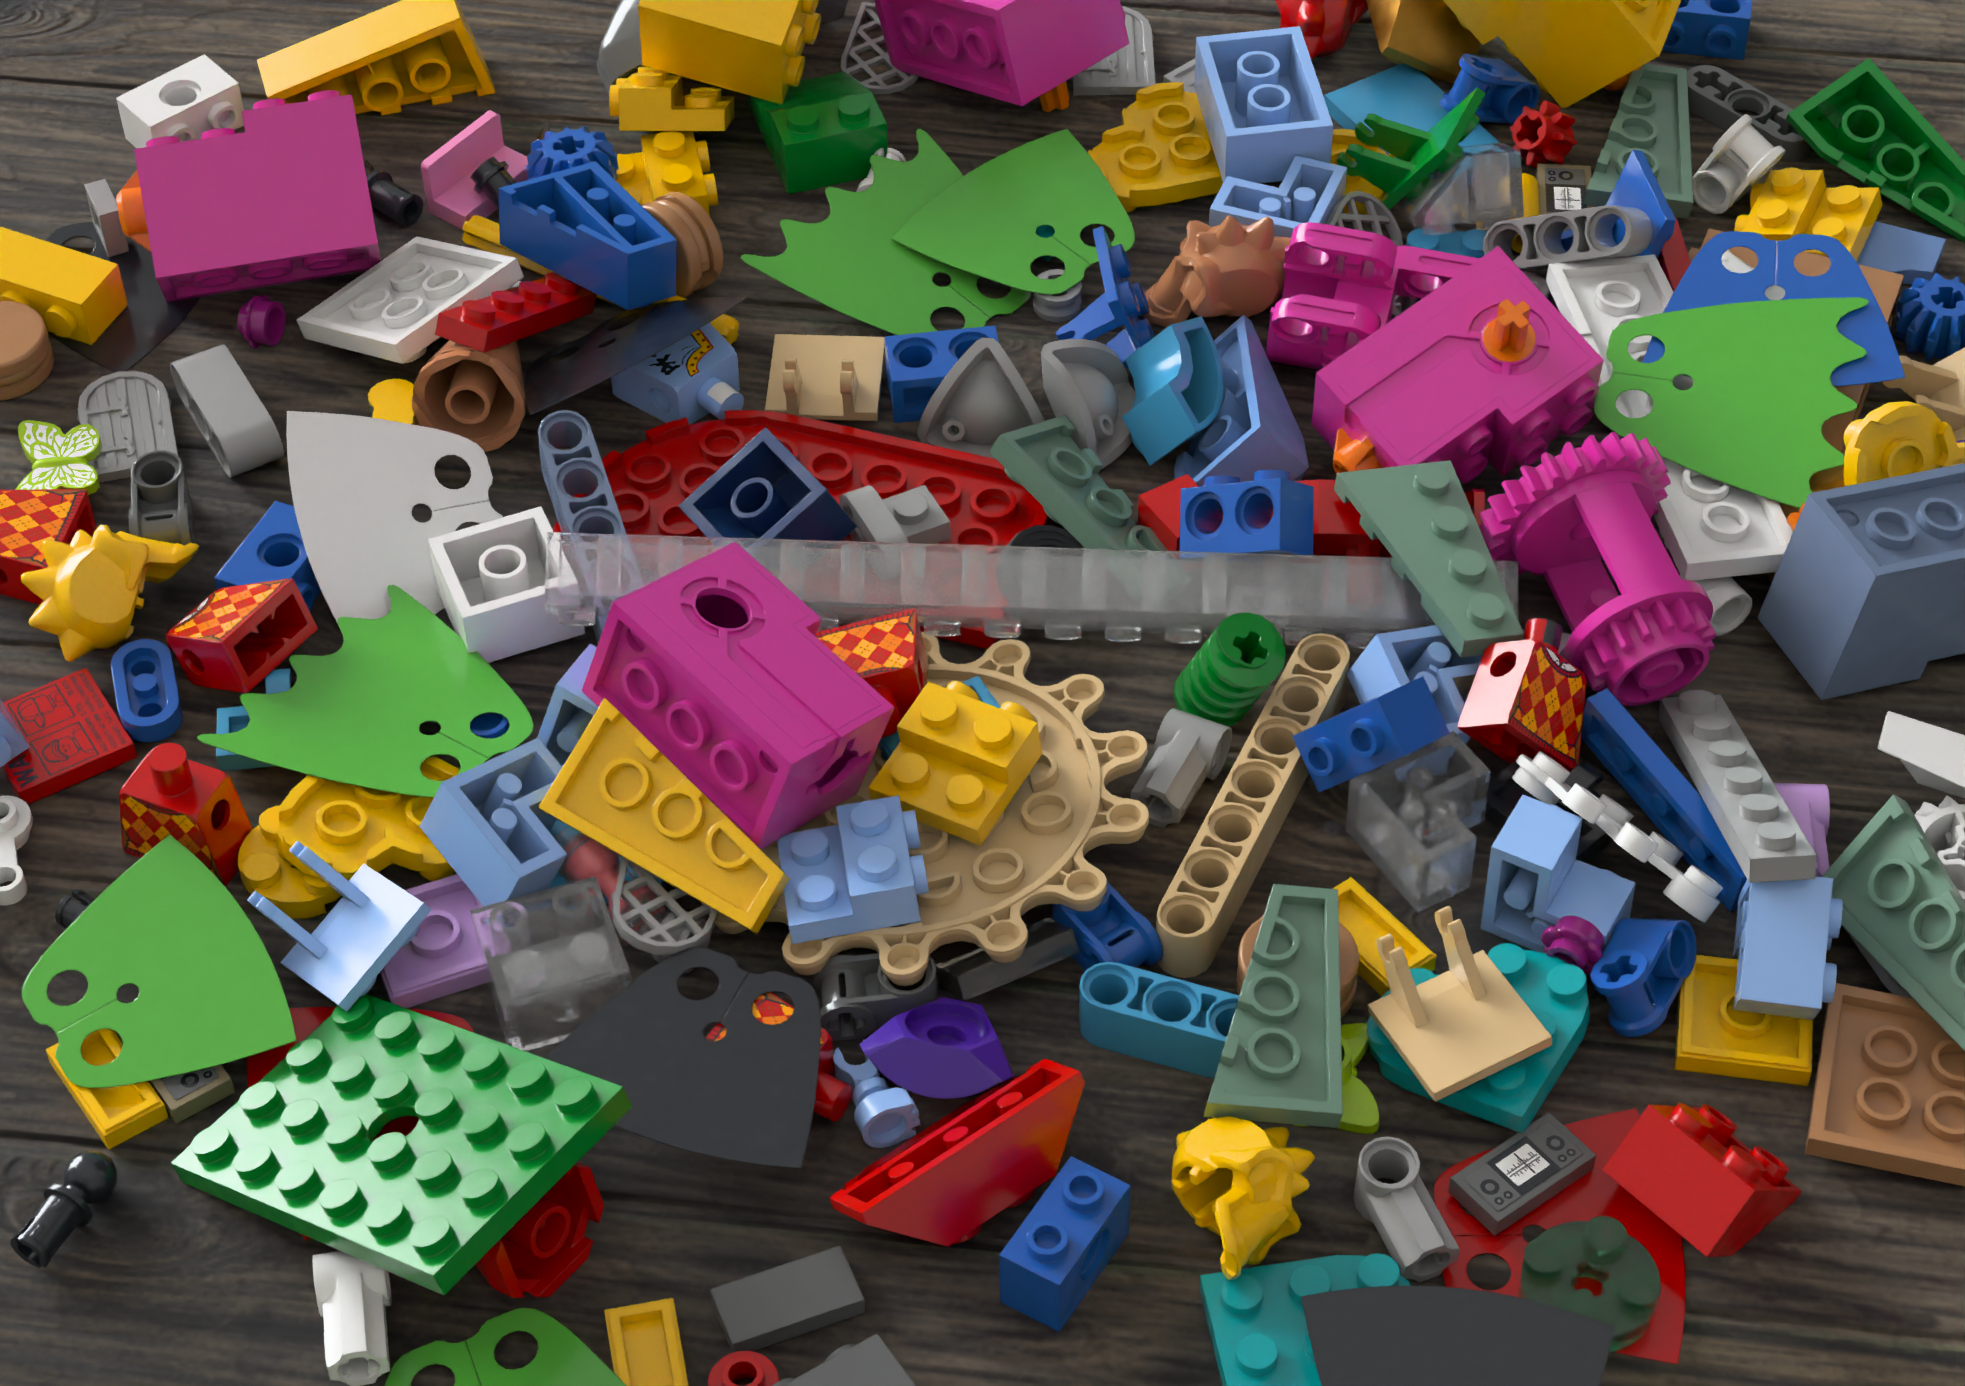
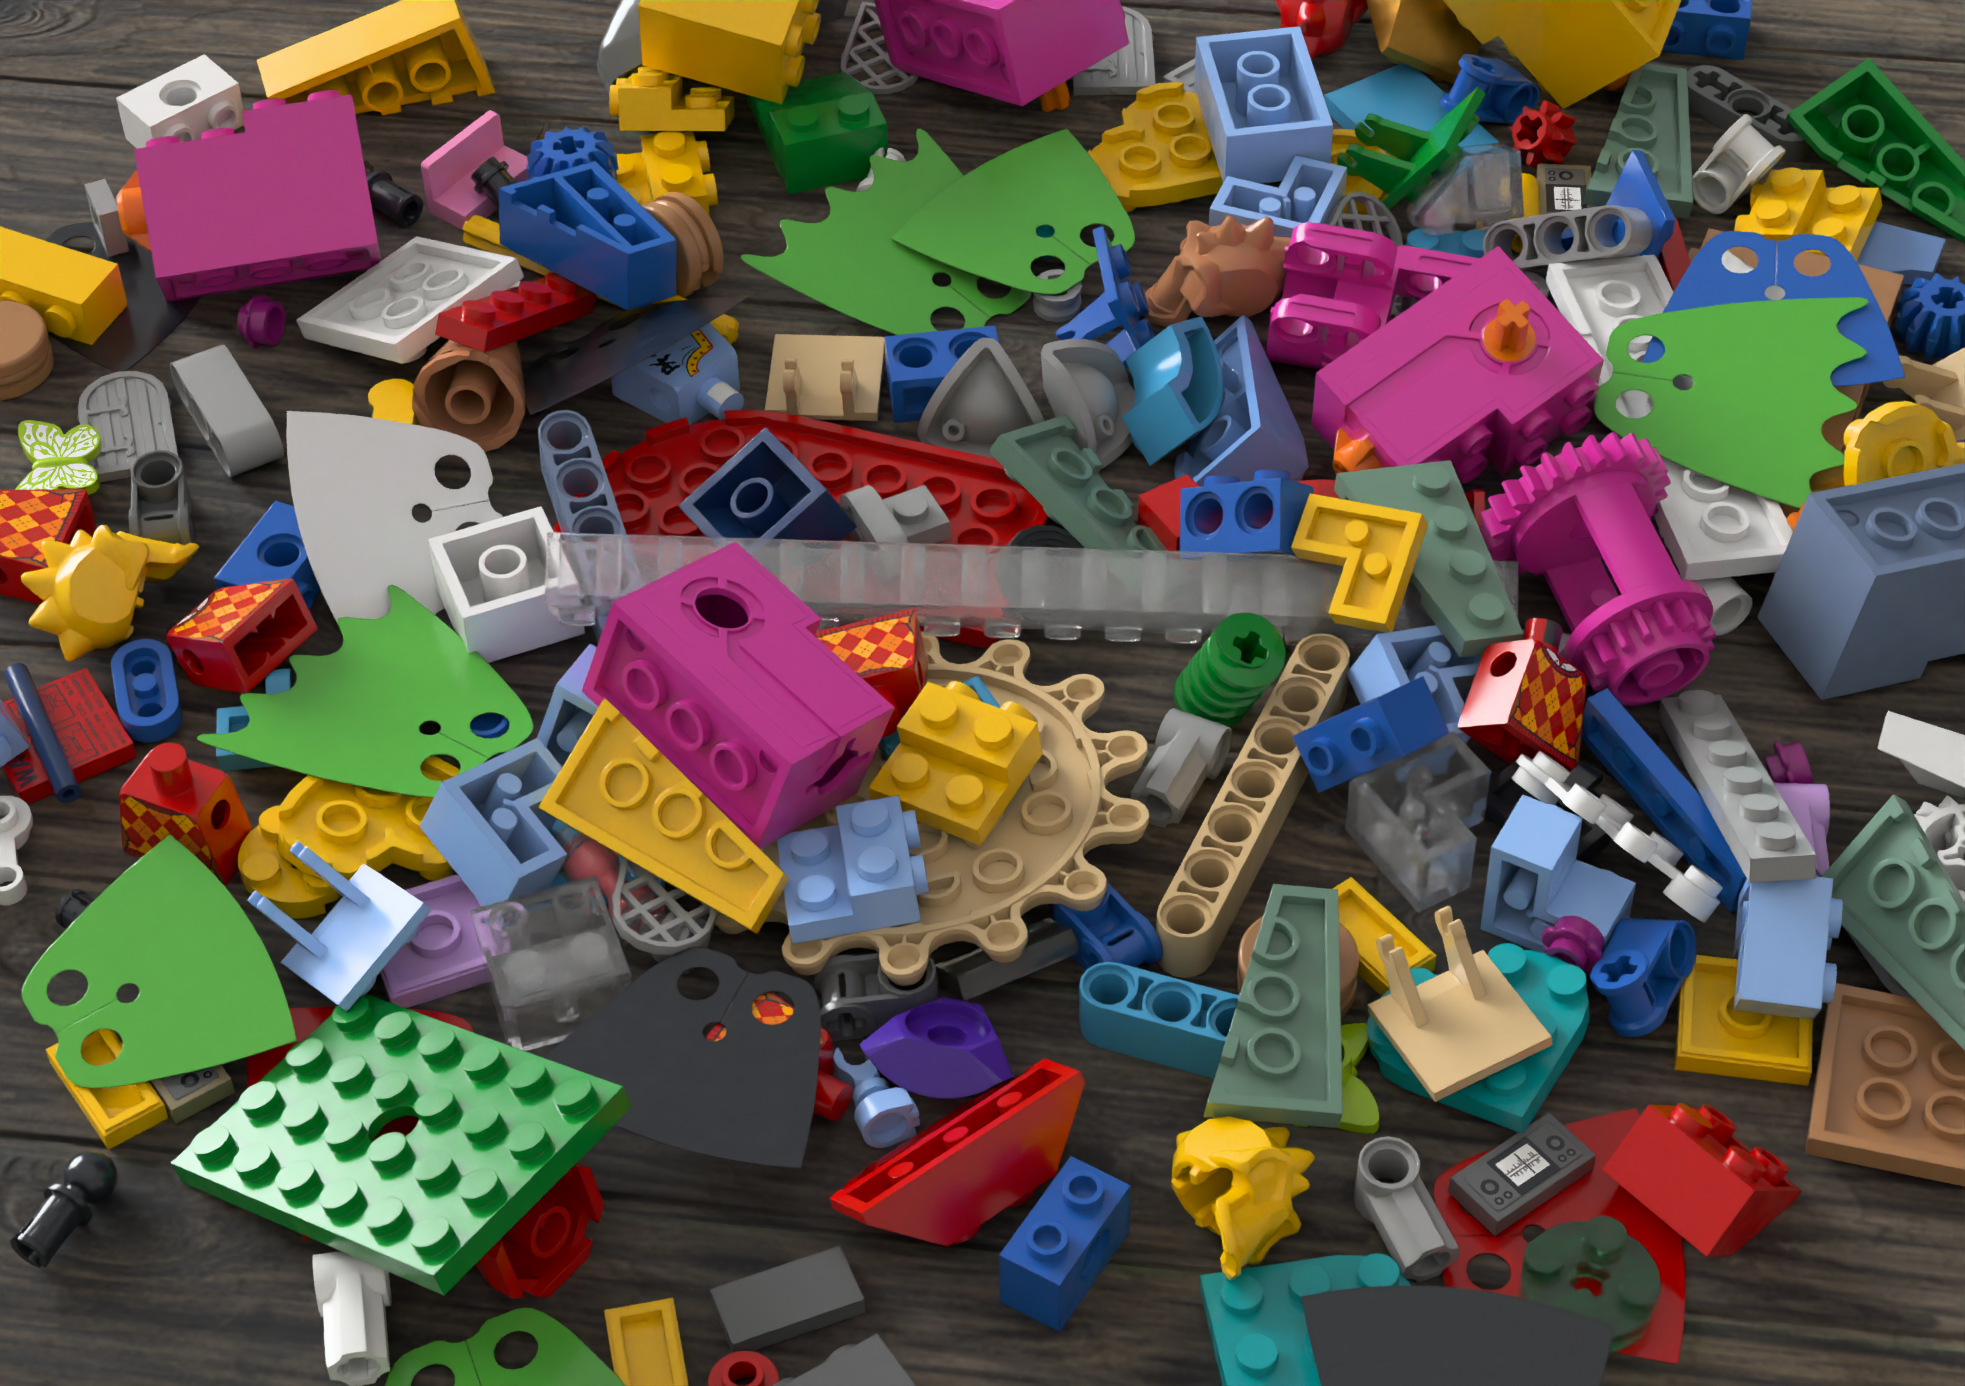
(42, 733): none -> dark blue piece
(1374, 547): none -> yellow plate
(1788, 764): none -> magenta plate

